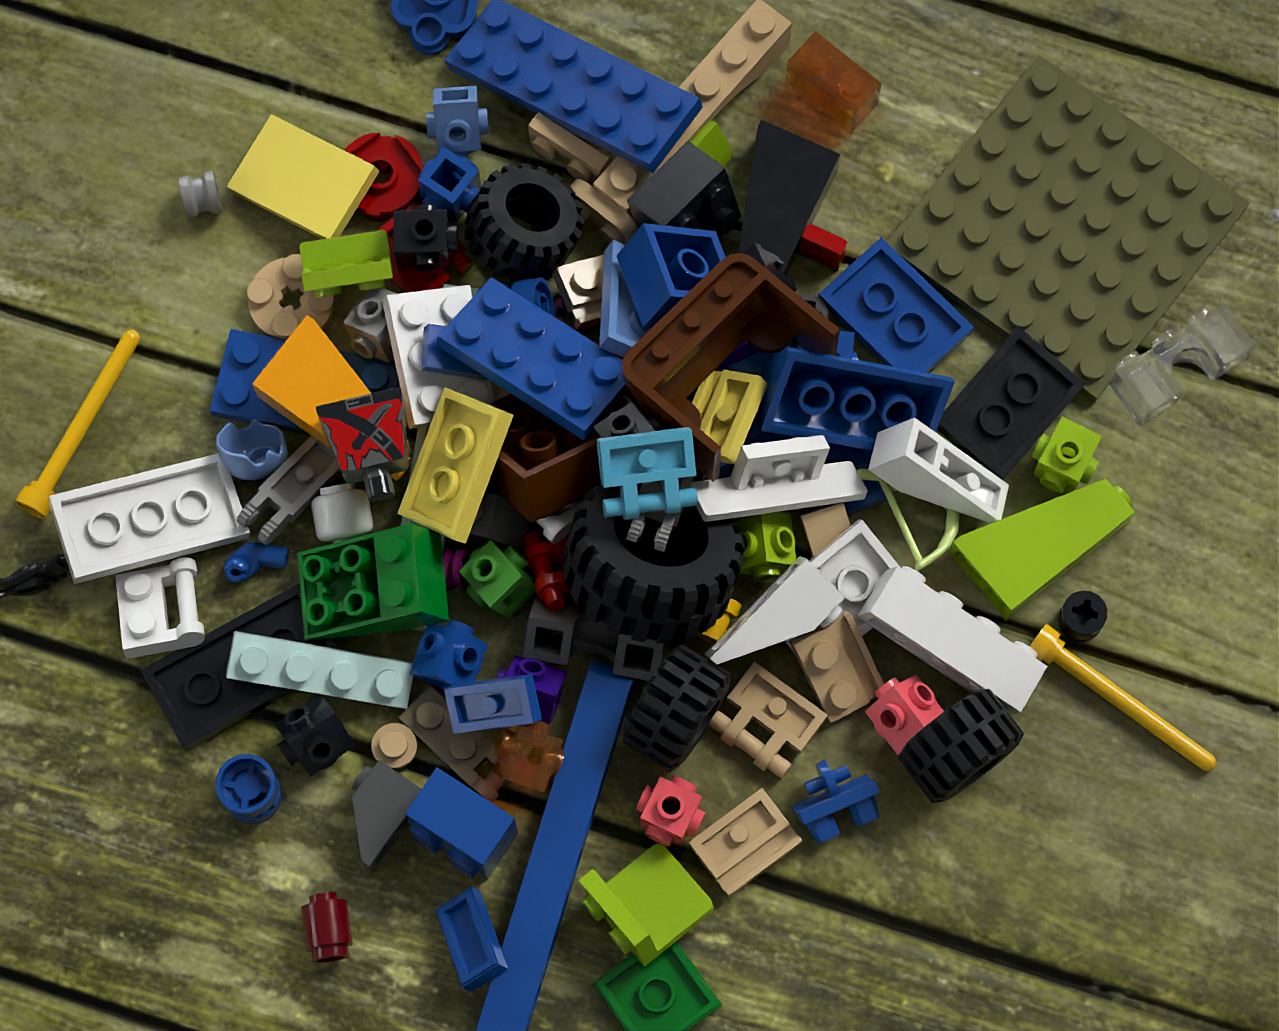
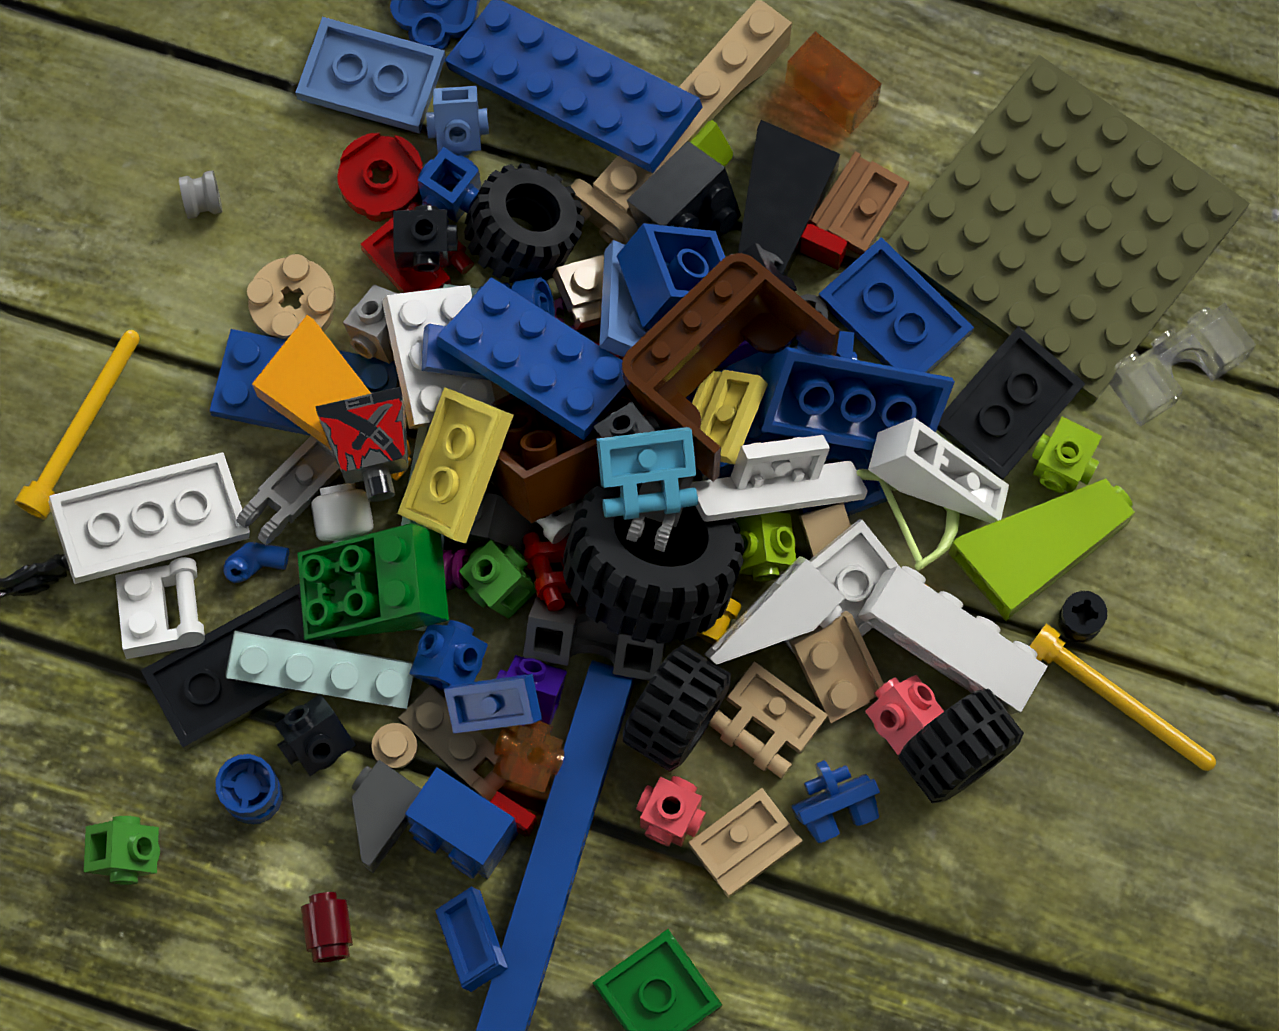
(121, 849): none -> bright green brick
(252, 451): medium blue hair -> none
(302, 179): light yellow tile -> none
(346, 261): lime bracket -> none
(370, 75): none -> medium blue plate
(524, 819): none -> red tile
(555, 142): tan plate -> none
(647, 903): lime bracket -> none
(860, 203): none -> medium nougat plate

